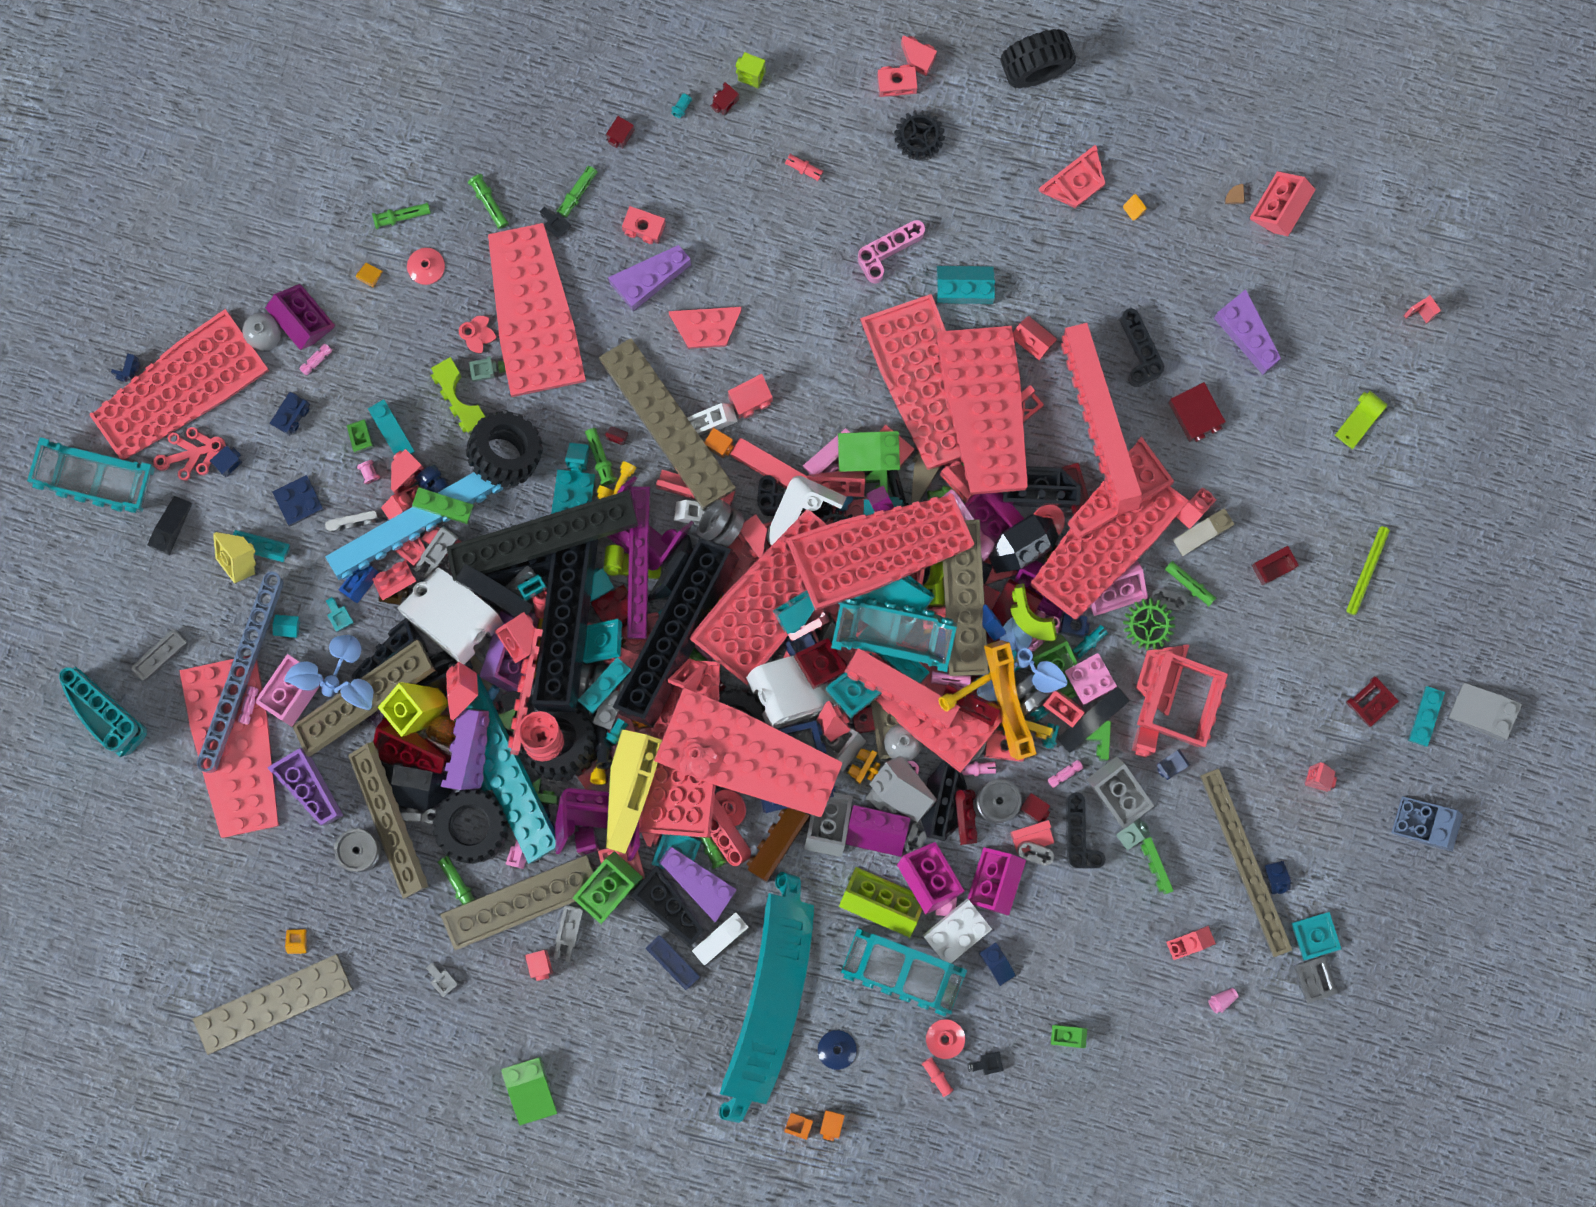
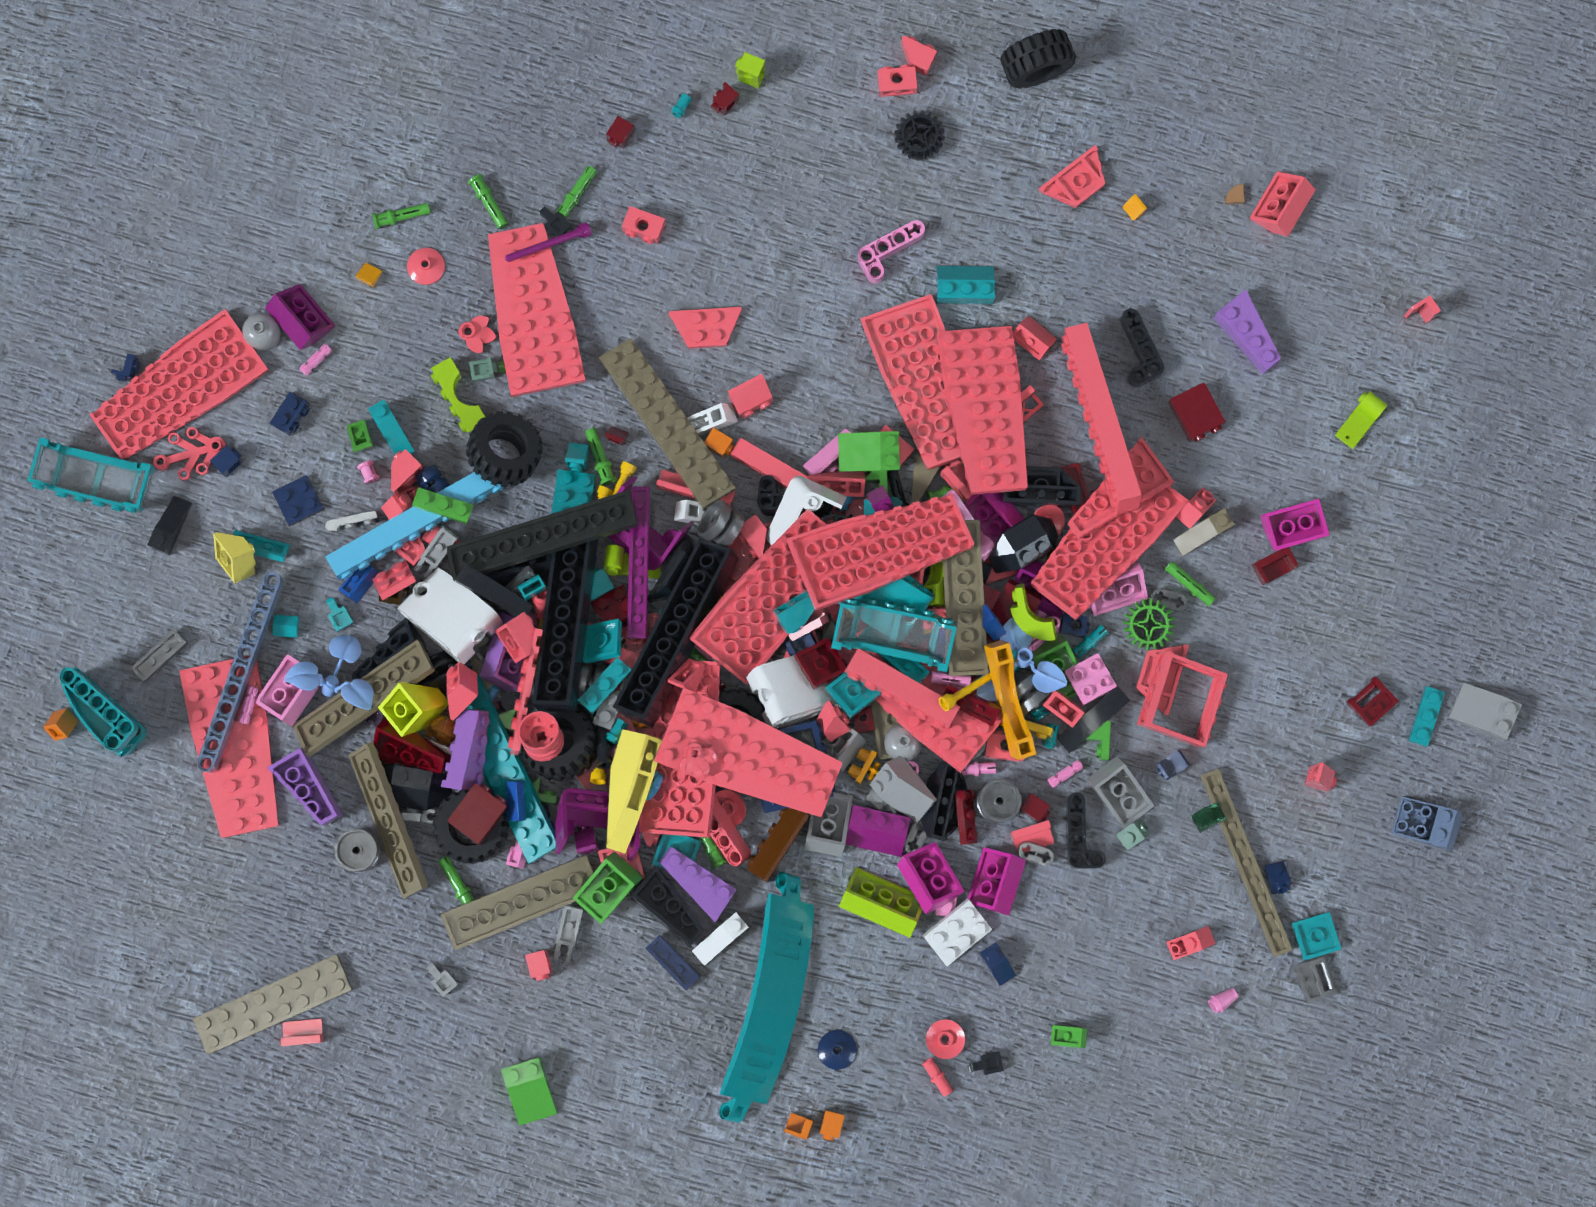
(60, 724): none -> orange panel
(296, 941): light orange slope -> none
(302, 1032): none -> coral panel
(478, 813): none -> dark red brick
(515, 801): none -> blue slope
(581, 231): none -> magenta piece
(648, 277): medium lavender wedge -> none
(657, 781): none -> dark azure arm
(804, 167): coral pin -> none
(903, 972): windscreen -> none
(1145, 742): coral slope -> none
(1155, 866): bright green plate -> none
(1208, 817): none -> clear green brick
(1294, 525): none -> dark pink slope
(1368, 570): lime axle -> none

